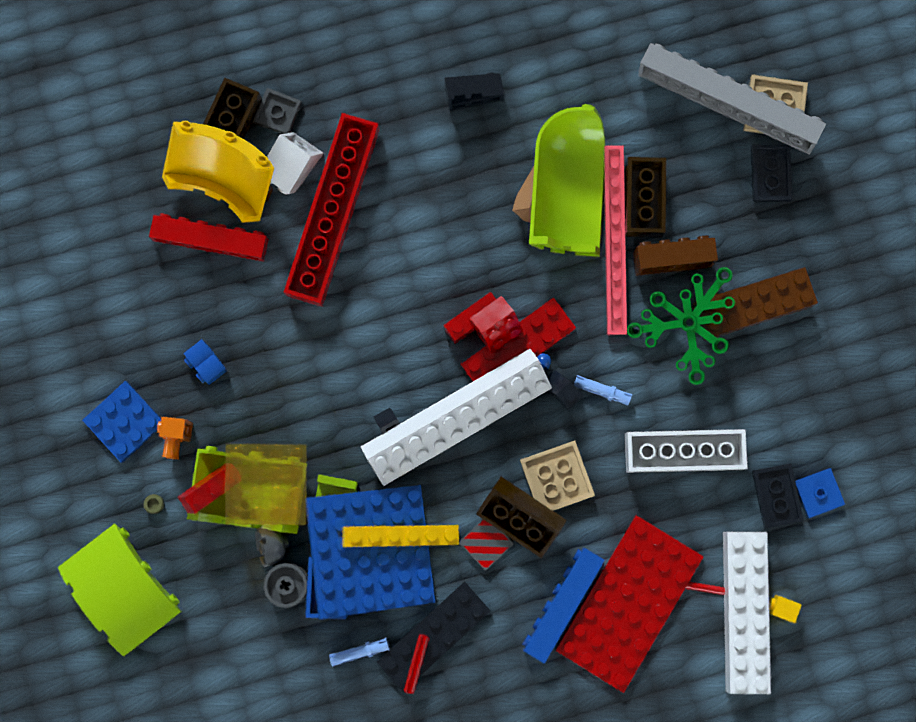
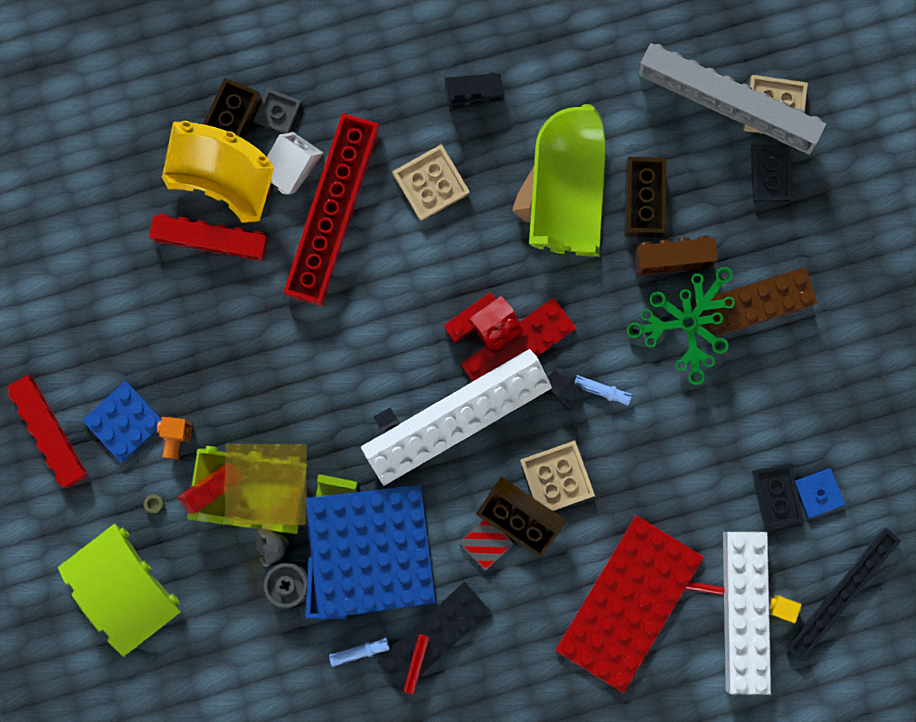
(47, 431): none -> red brick
(205, 362): blue brick -> none
(400, 535): yellow plate -> none
(431, 182): none -> tan plate
(545, 360): blue hinge -> none
(563, 605): blue brick -> none
(615, 240): coral plate -> none
(685, 451): white brick -> none
(843, 594): none -> black plate

